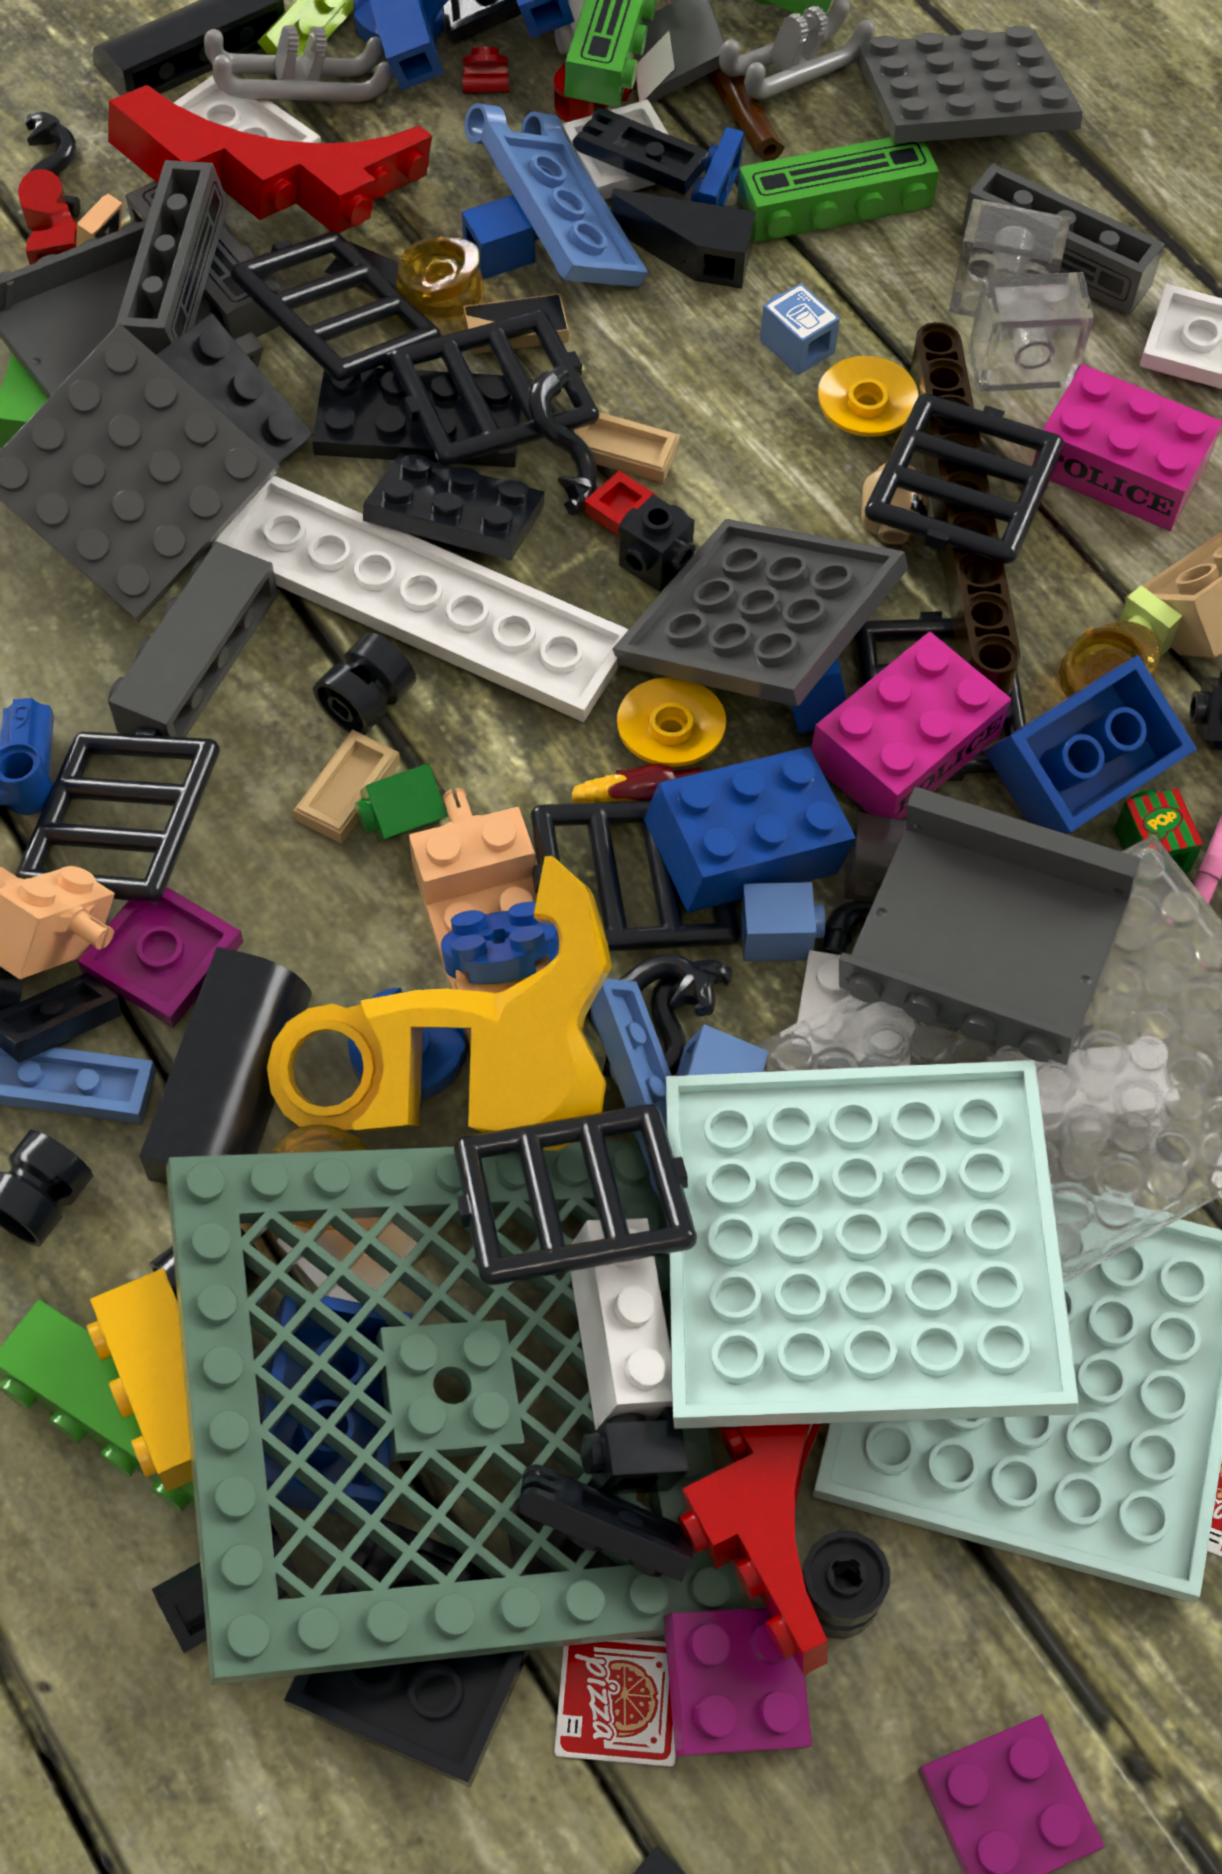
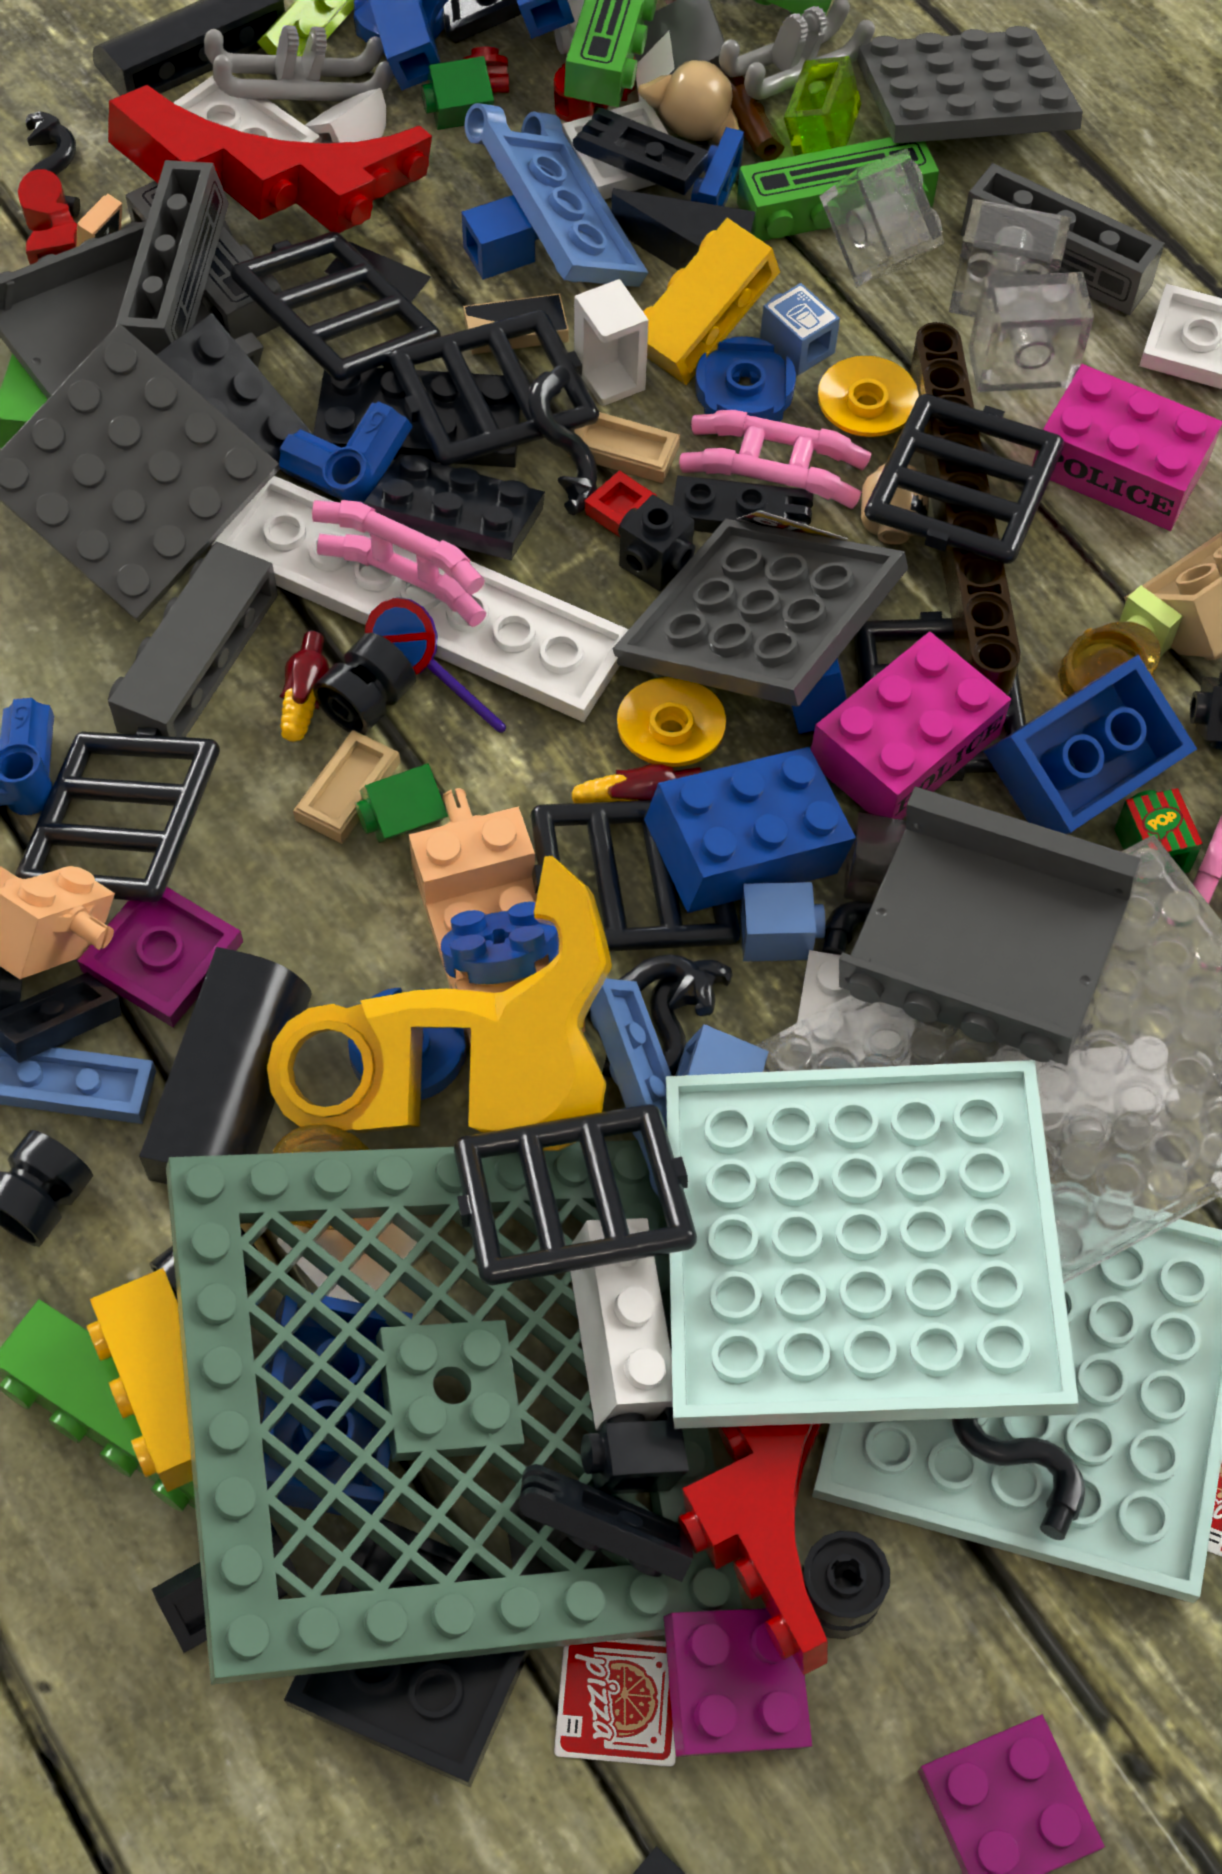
(301, 675): none -> dark red piece
(352, 119): none -> white brick
(366, 455): none -> blue piece
(415, 634): none -> piece
(441, 276): clear yellow piece -> none
(453, 588): none -> bright pink piece
(454, 89): none -> green brick
(611, 342): none -> white panel
(693, 100): none -> tan piece
(708, 298): none -> yellow brick
(715, 500): none -> black hinge
(745, 357): none -> blue plate
(767, 519): none -> sticker
(793, 474): none -> bright pink piece
(823, 105): none -> clear neon green brick
(882, 217): none -> clear brick
(1068, 1484): none -> black animal

